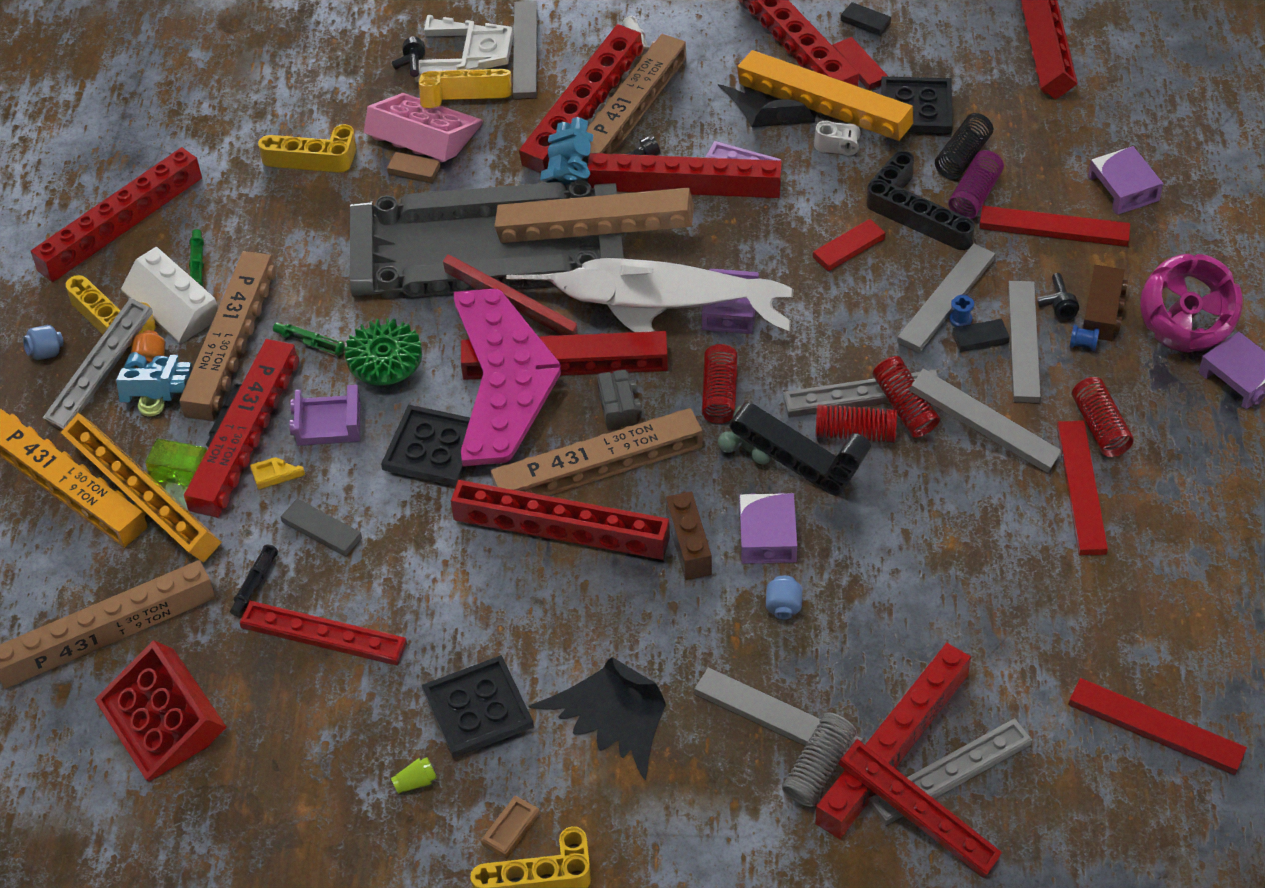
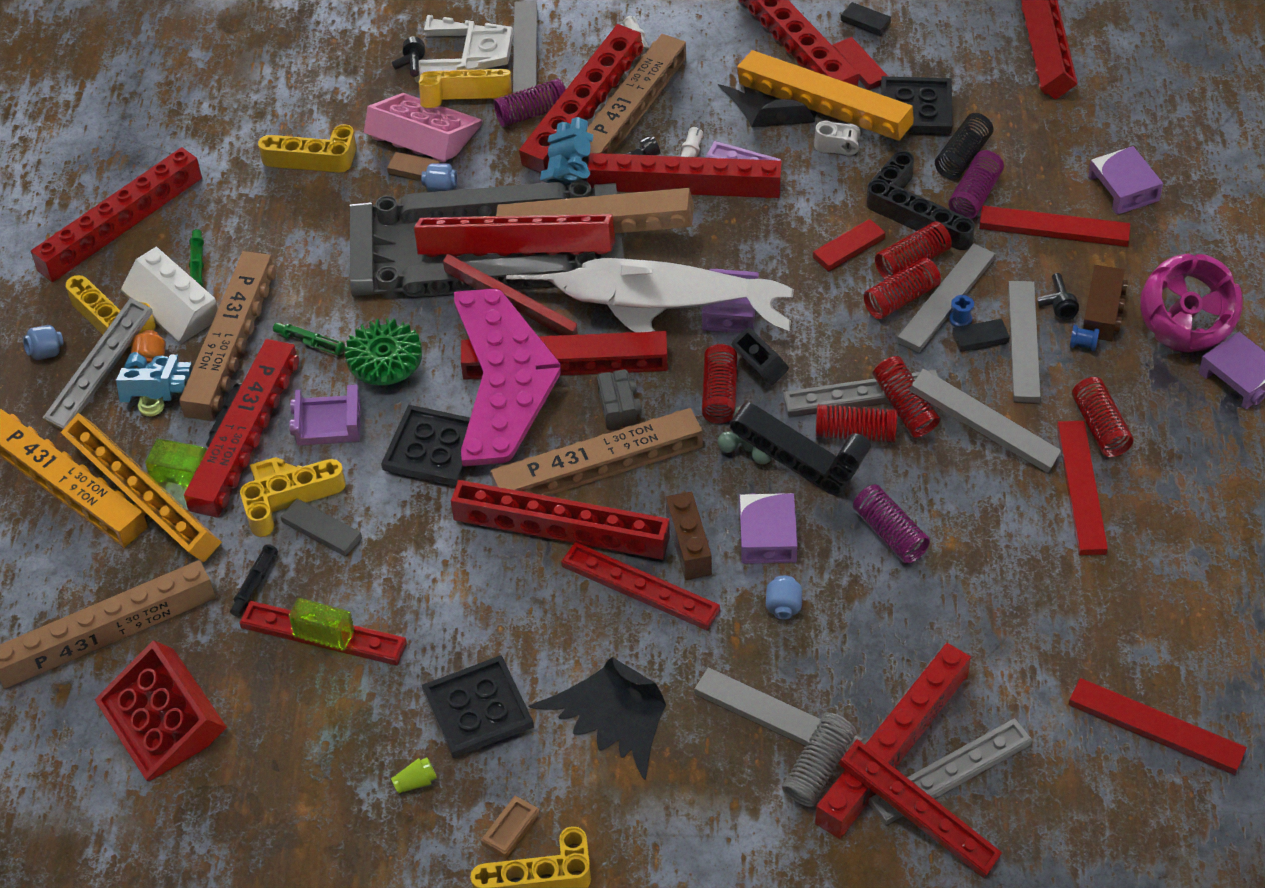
(282, 489): none -> yellow beam
(321, 623): none -> clear neon green brick
(439, 177): none -> medium blue head
(501, 103): none -> magenta piece
(515, 235): none -> red brick
(641, 586): none -> red tile
(691, 146): none -> white pin
(760, 356): none -> black brick
(881, 298): none -> red piece
(905, 545): none -> magenta piece
(929, 236): none -> red piece

